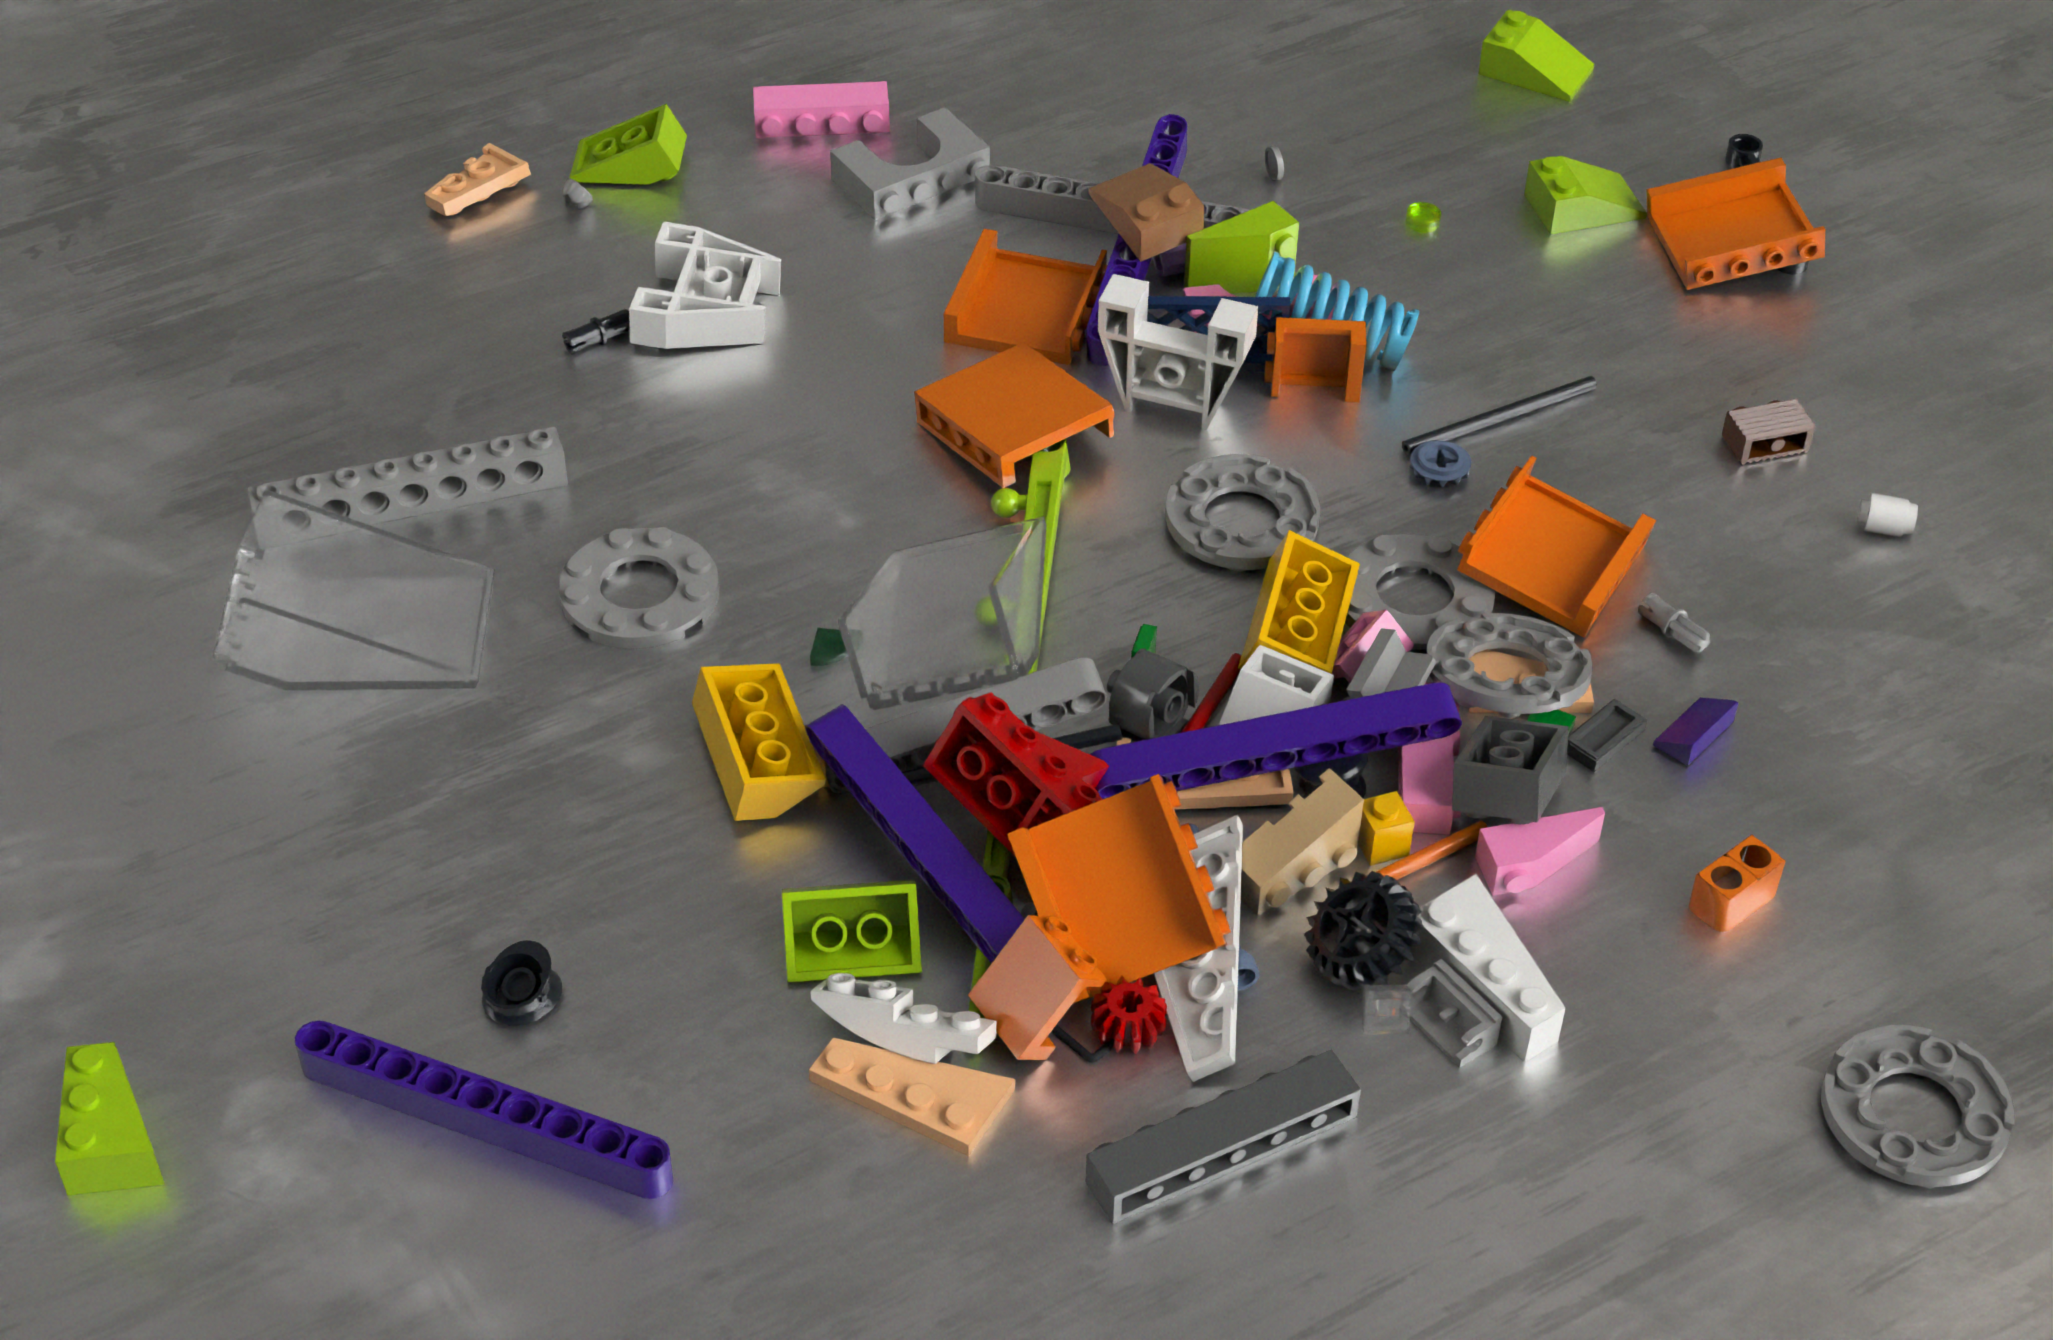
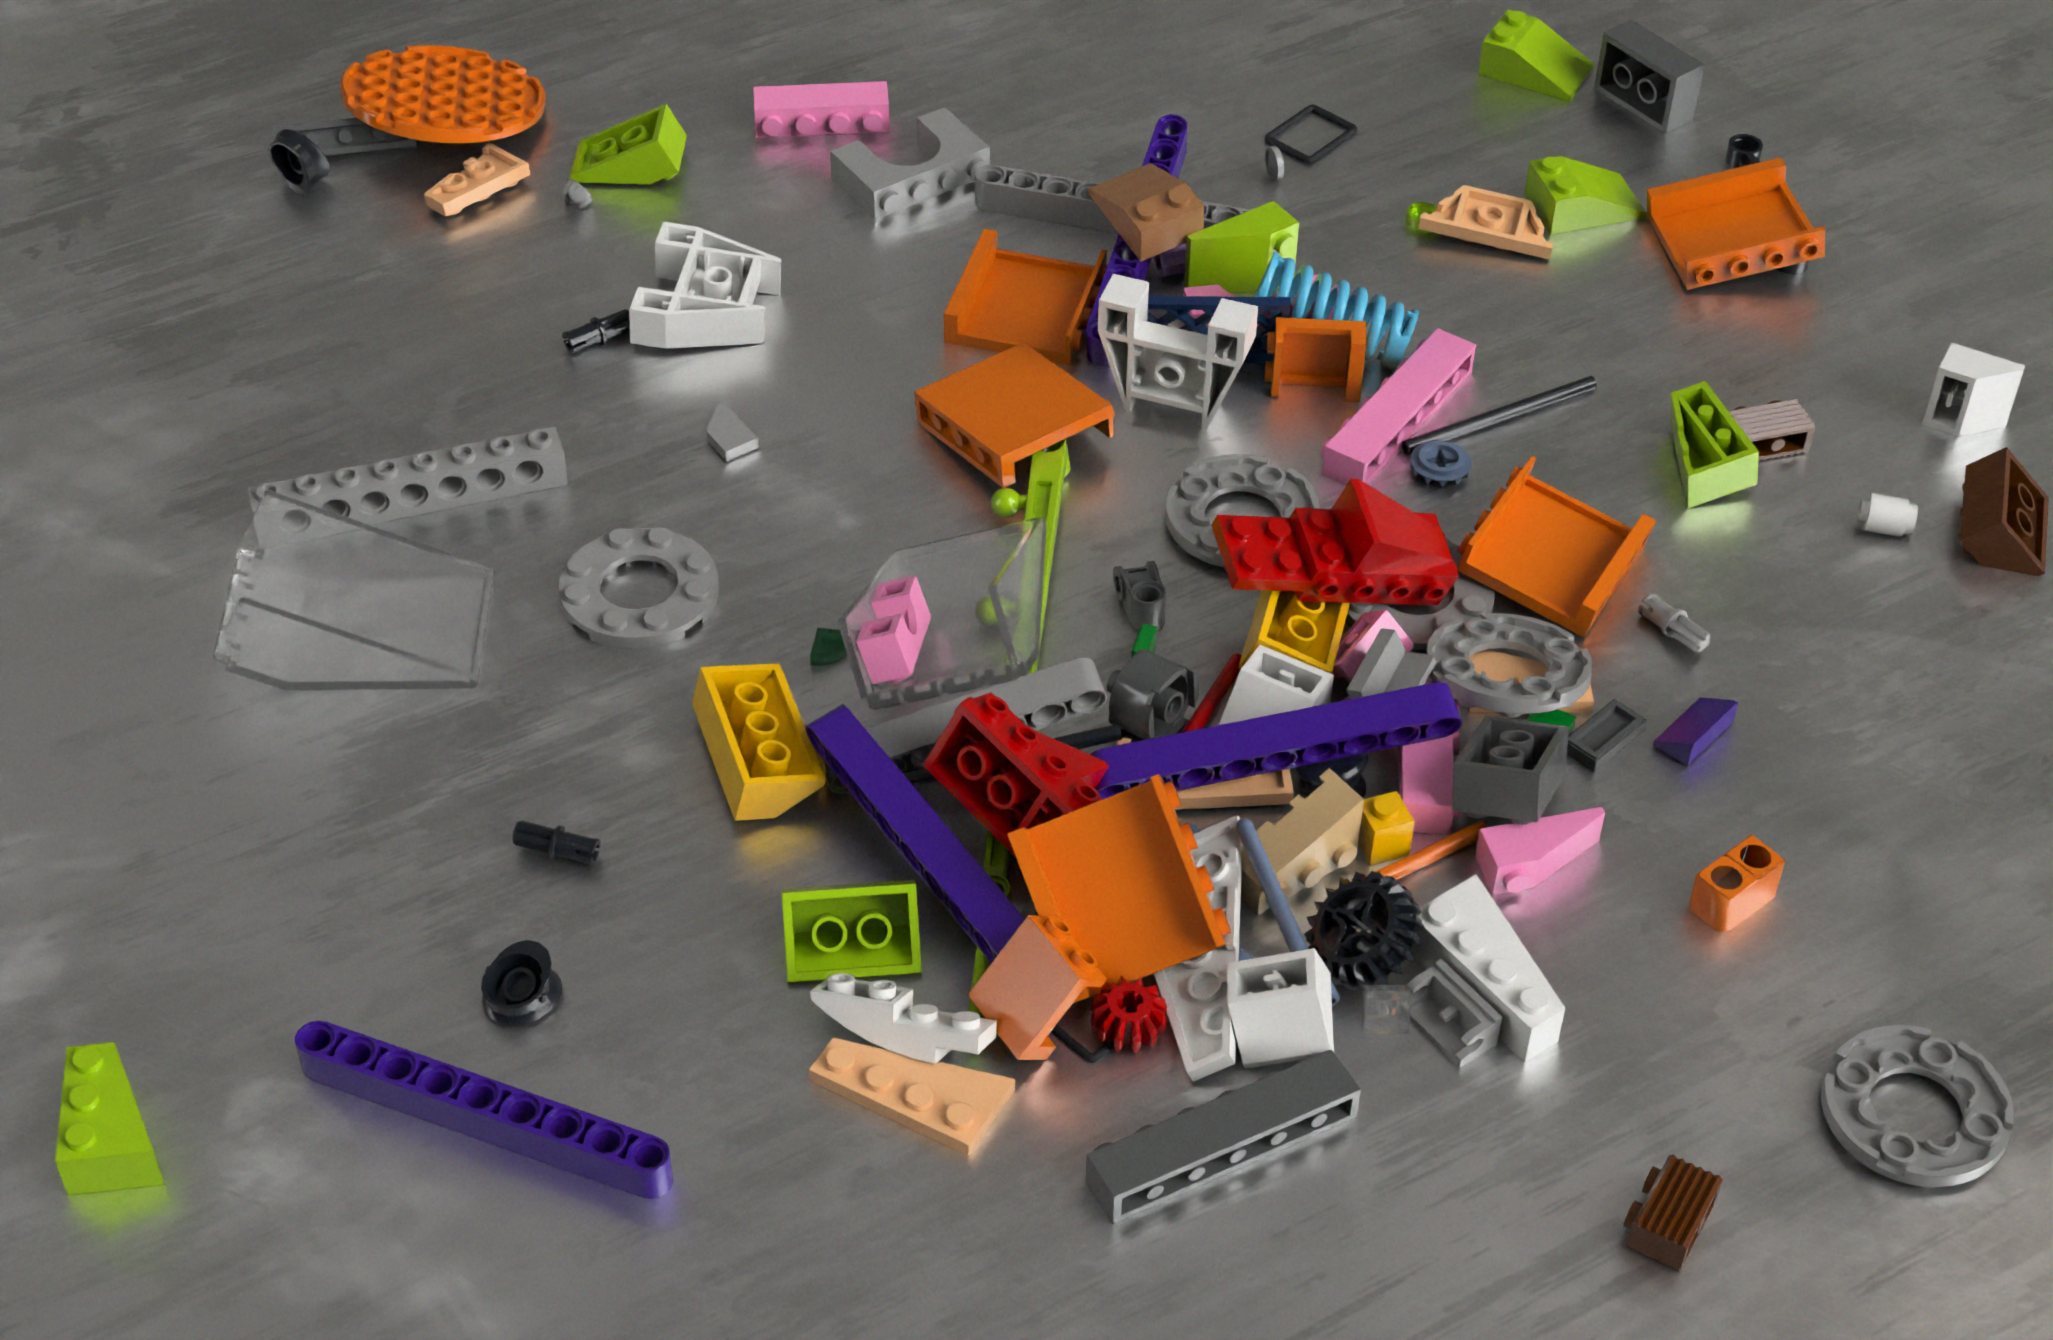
(298, 160): none -> black piece
(348, 137): none -> dark grey fence
(442, 94): none -> orange tile
(556, 842): none -> black axle
(729, 433): none -> light grey tile
(896, 636): none -> bright pink arch
(1141, 594): none -> dark grey piece
(1273, 891): none -> sand blue piece
(1280, 1007): none -> white slope
(1344, 554): none -> red wedge
(1352, 128): none -> black piece
(1398, 408): none -> bright pink brick
(1489, 220): none -> light nougat wing
(1648, 76): none -> dark grey brick
(1673, 1211): none -> reddish brown brick
(1710, 446): none -> lime wedge
(1972, 392): none -> white slope
(2004, 515): none -> reddish brown slope

